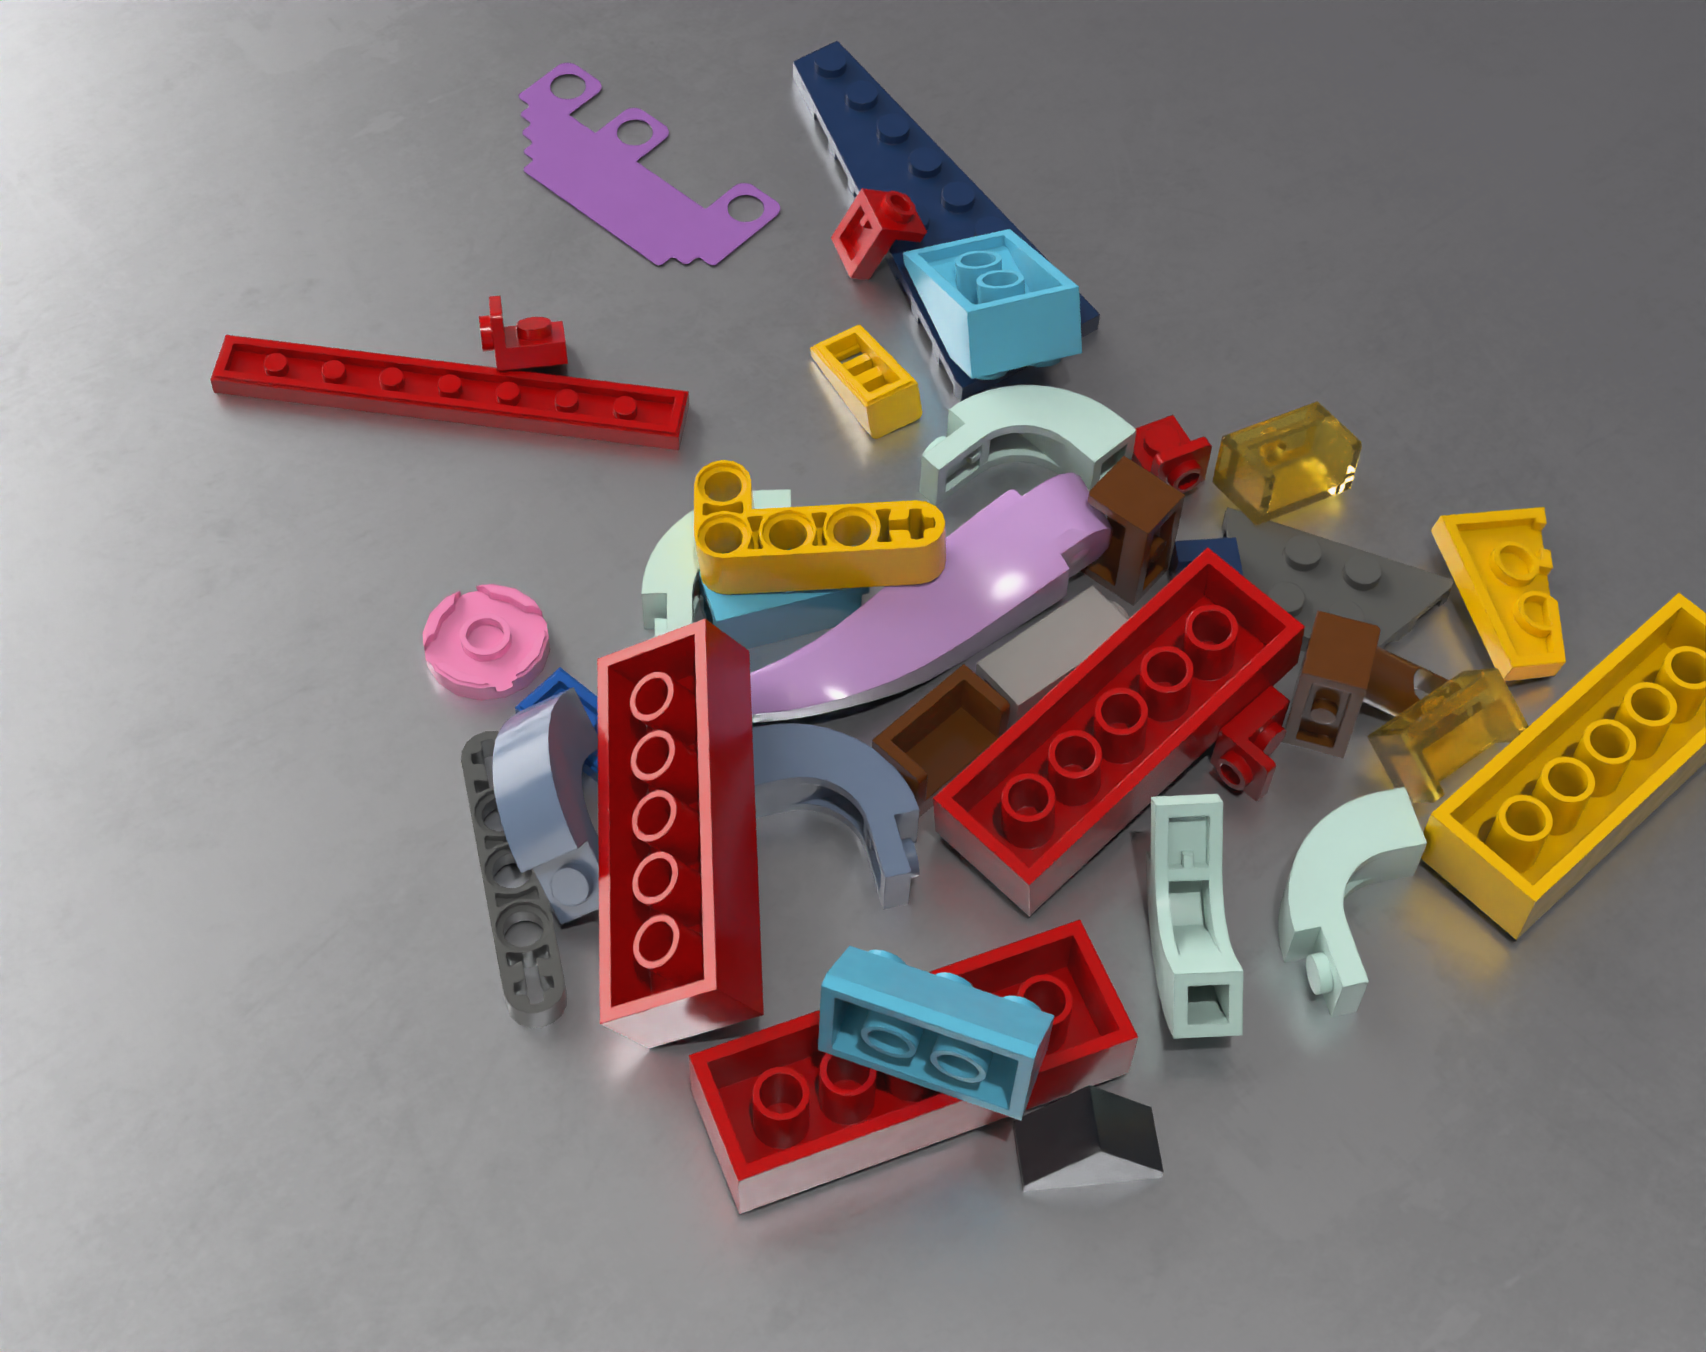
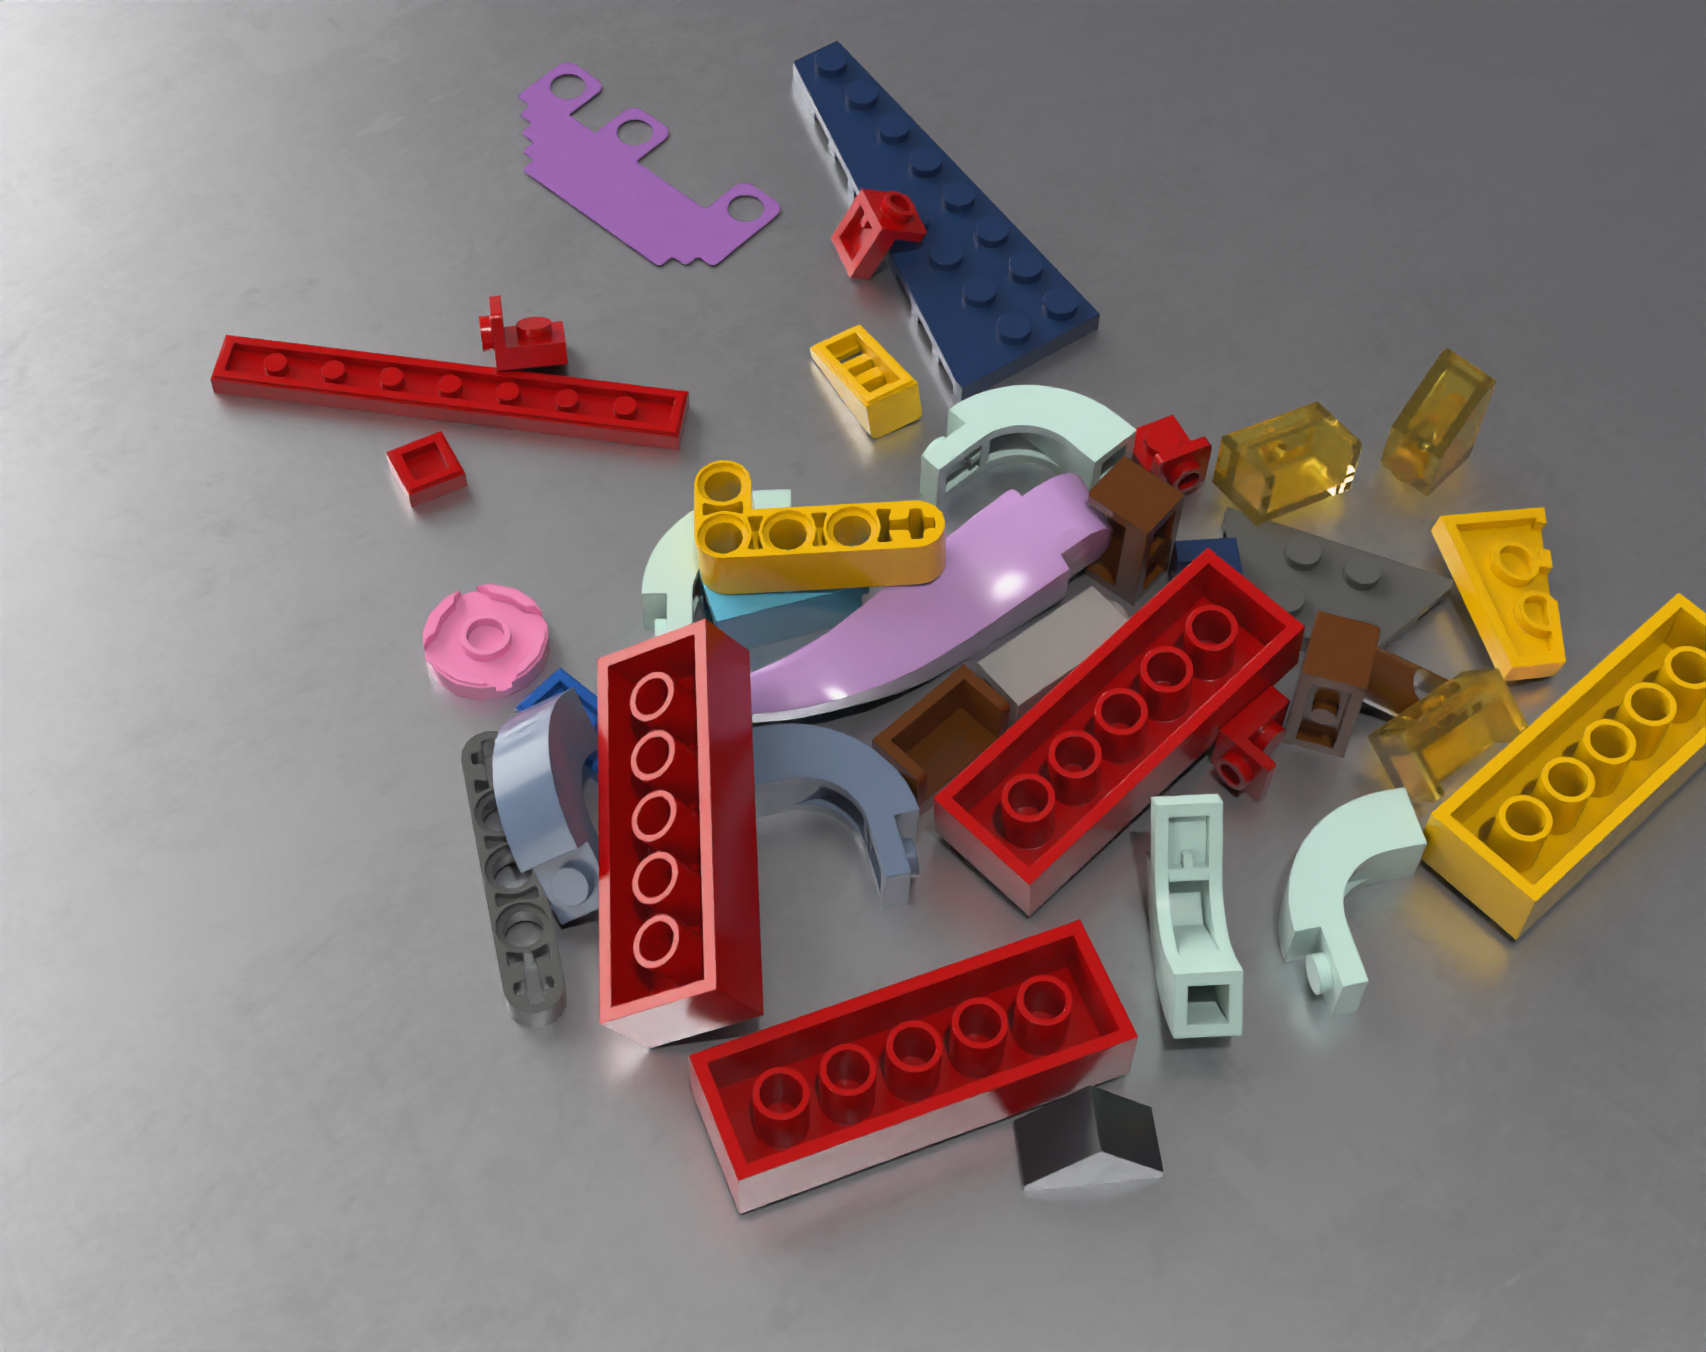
(426, 469): none -> red tile
(933, 1030): medium azure slope -> none
(997, 303): medium azure slope -> none
(1438, 423): none -> clear yellow slope

